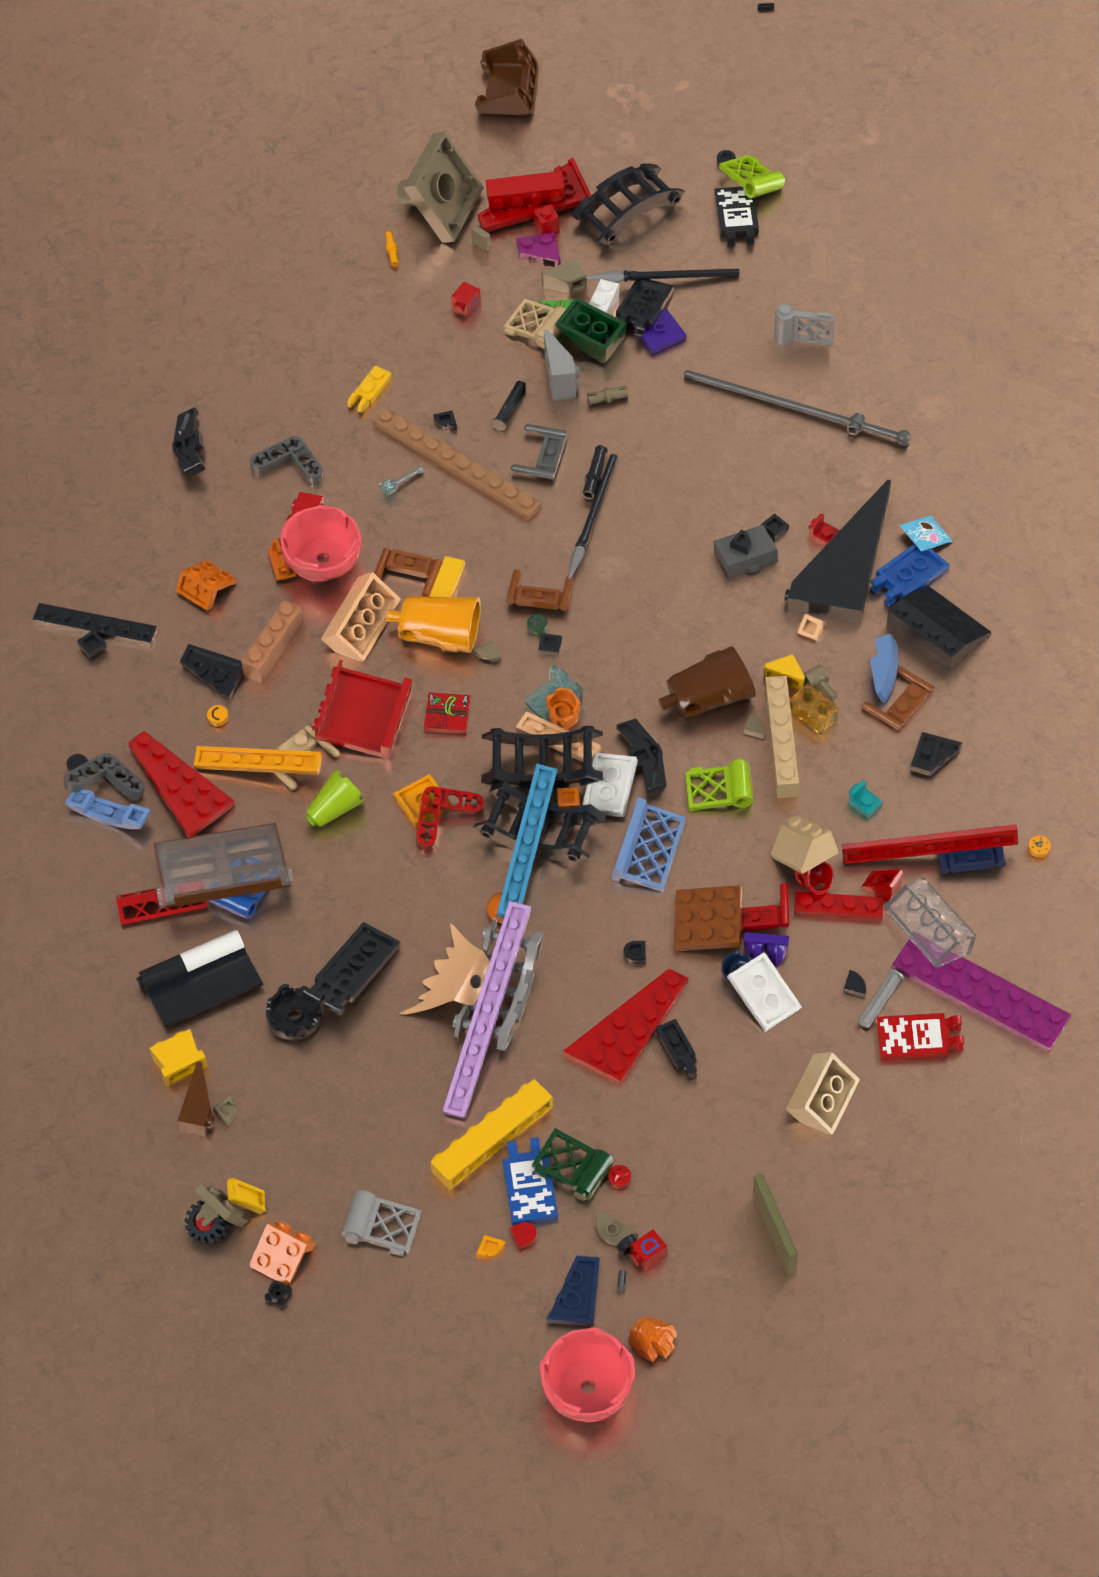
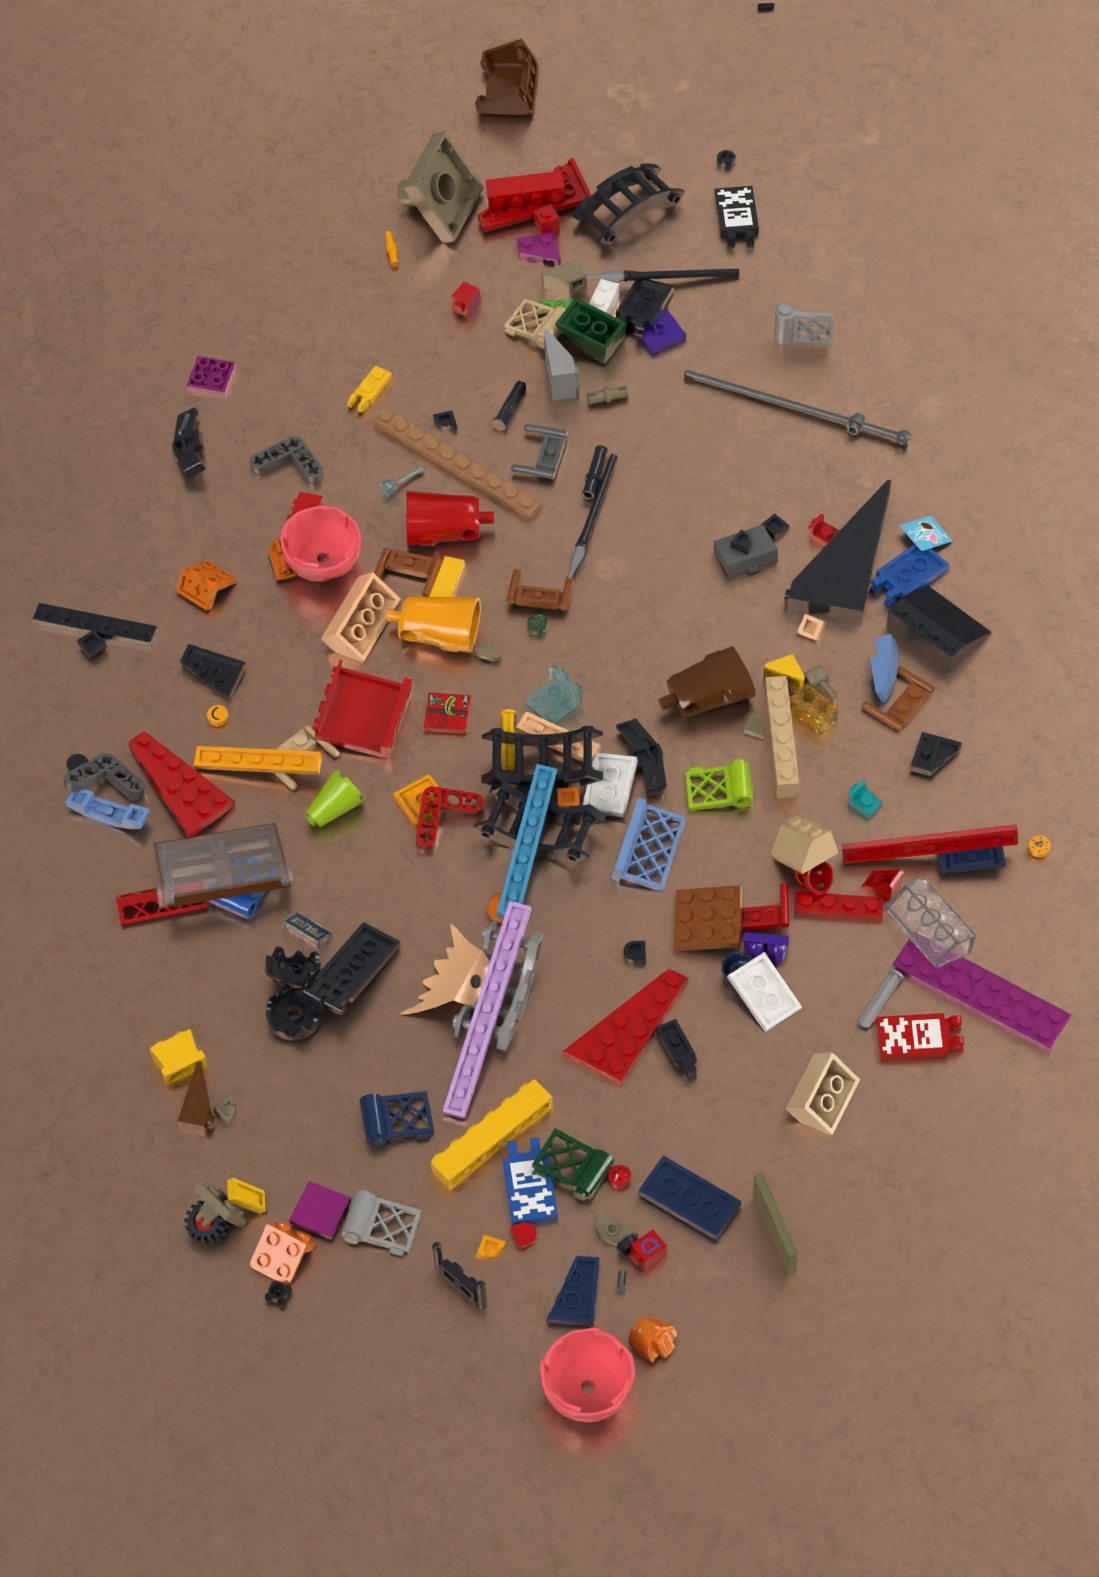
(199, 978): black door -> none
(211, 376): none -> magenta tile
(272, 641): nougat brick -> none
(292, 969): none -> black plate
(306, 930): none -> clear slope
(320, 1210): none -> magenta tile
(378, 1121): none -> dark blue piece
(443, 518): none -> red torso
(453, 1272): none -> black plate
(481, 238): dark tan tile -> none
(508, 749): none -> yellow axle
(550, 644): black tile -> none
(563, 708): orange hair -> none
(689, 1197): none -> dark blue plate
(756, 183): lime piece -> none
(855, 984): black tile -> none

